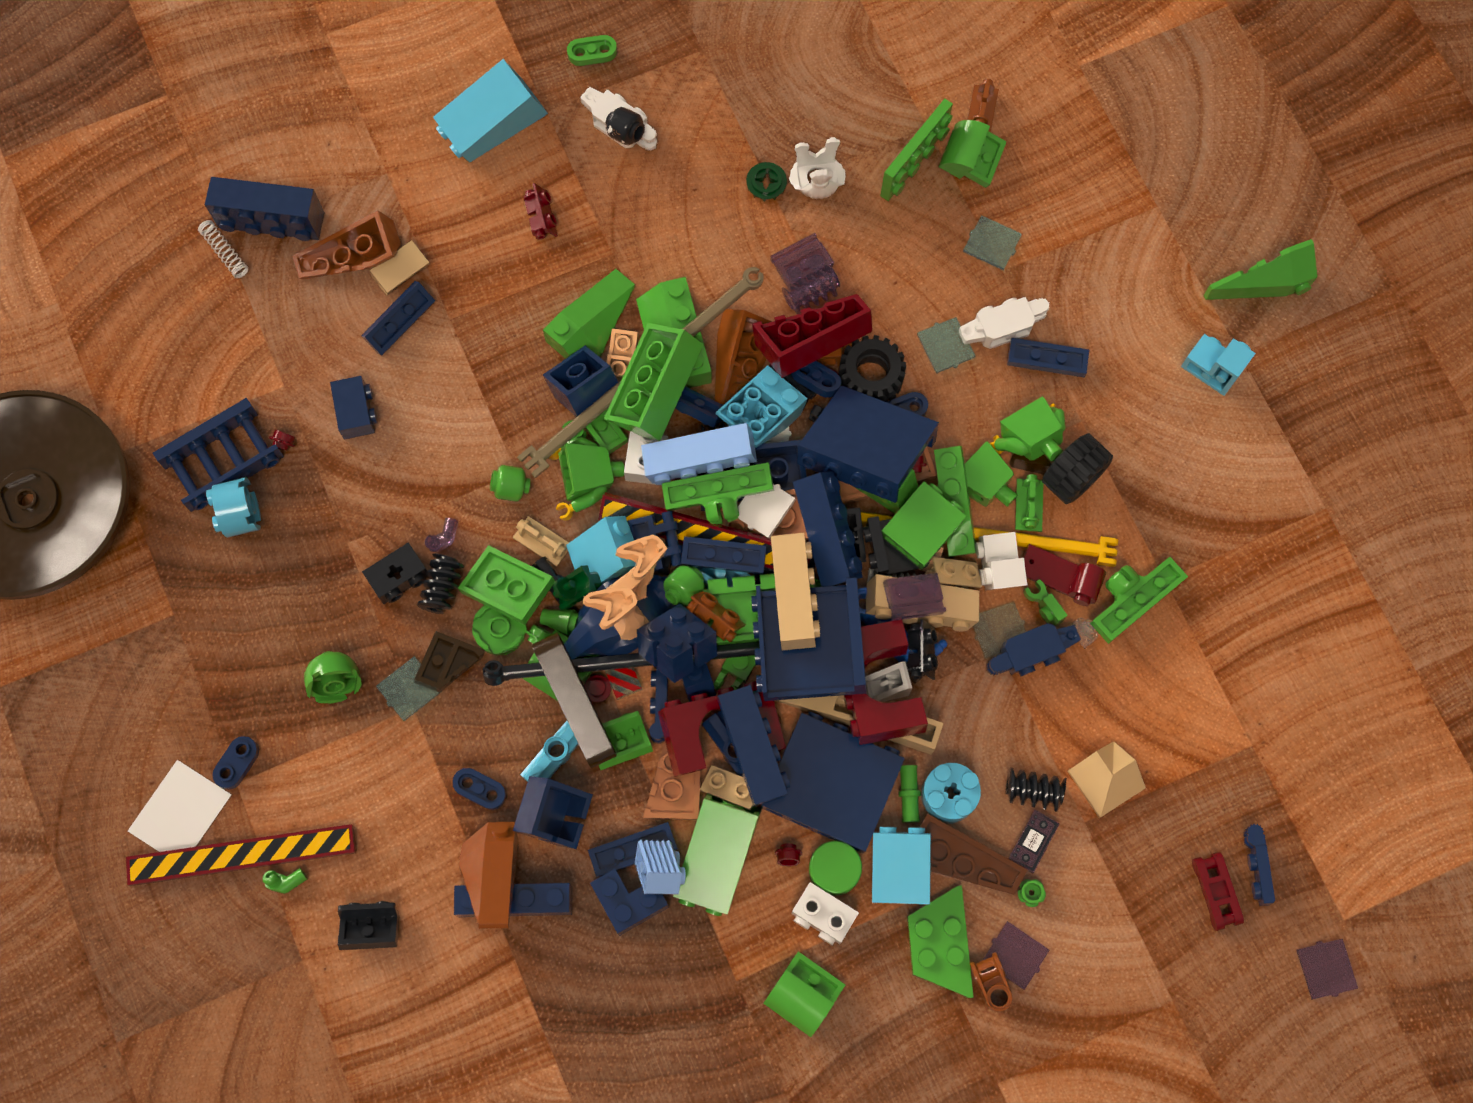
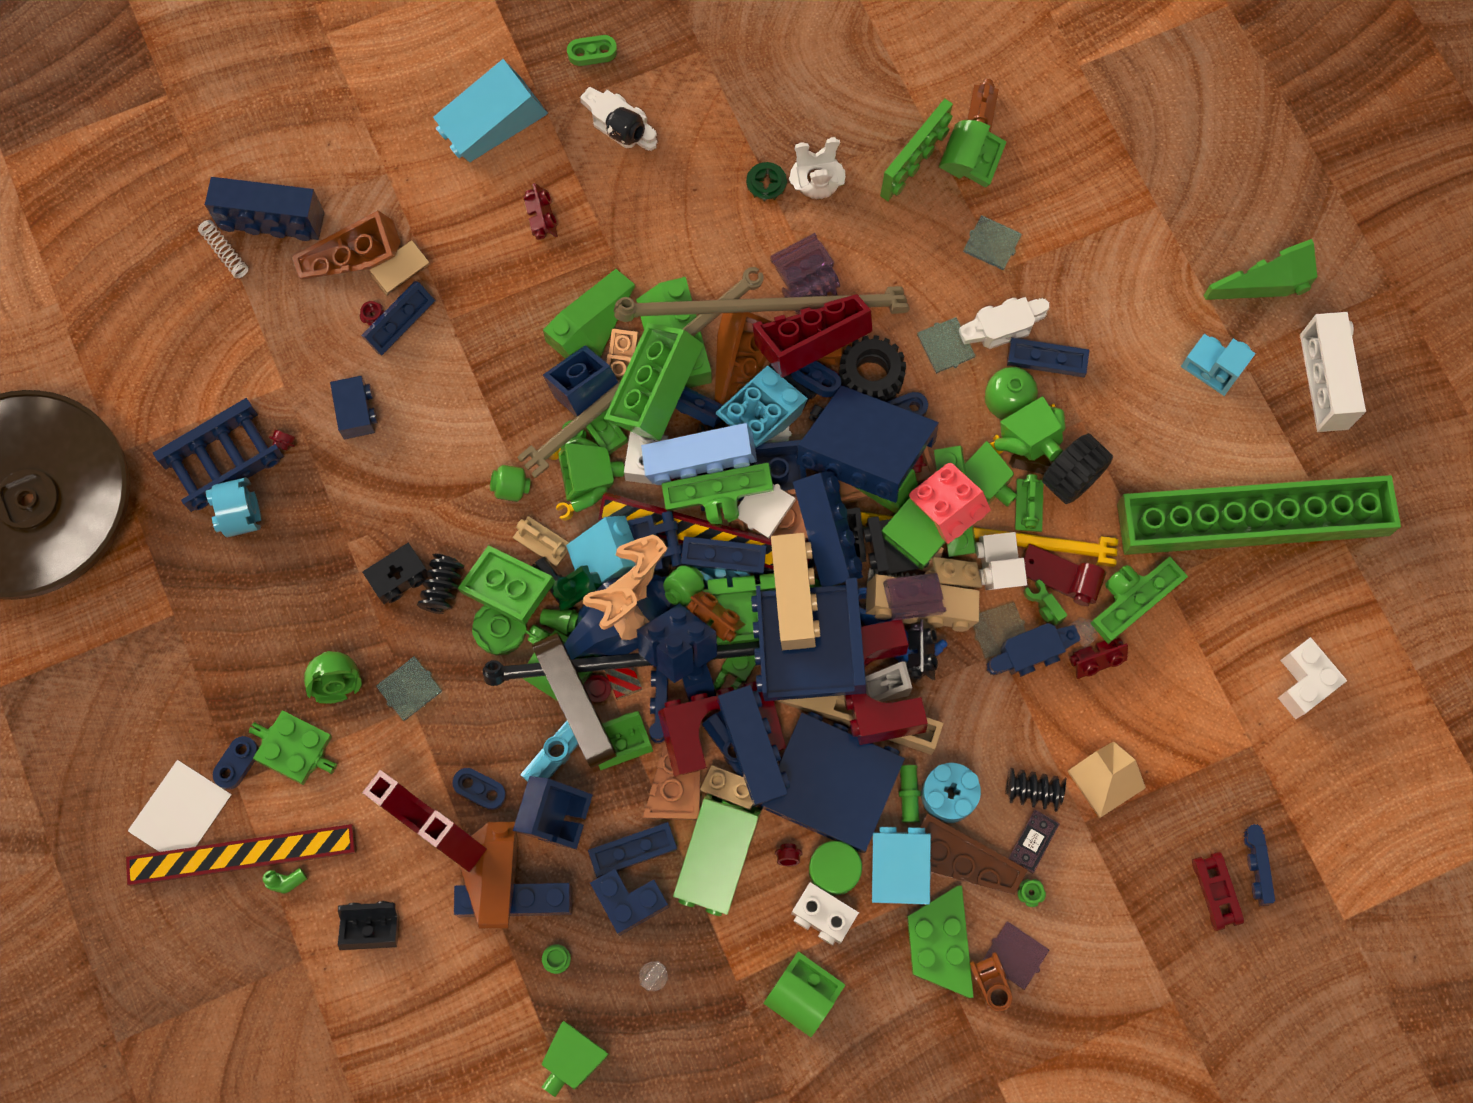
(292, 747): none -> bright green plate
(369, 307): none -> dark red plate
(425, 821): none -> dark red arch
(443, 540): arm -> none
(446, 661): dark brown wing -> none
(556, 959): none -> bright green plate
(571, 1059): none -> bright green torso
(626, 309): none -> dark tan hinge
(653, 976): none -> clear plate
(659, 867): light blue brick -> none
(950, 501): none -> coral bracket
(1010, 391): none -> bright green cylinder
(1108, 655): none -> dark red hinge
(1258, 515): none -> bright green brick
(1315, 677): none -> white brick
(1327, 969): piece -> none
(1332, 371): none -> white brick

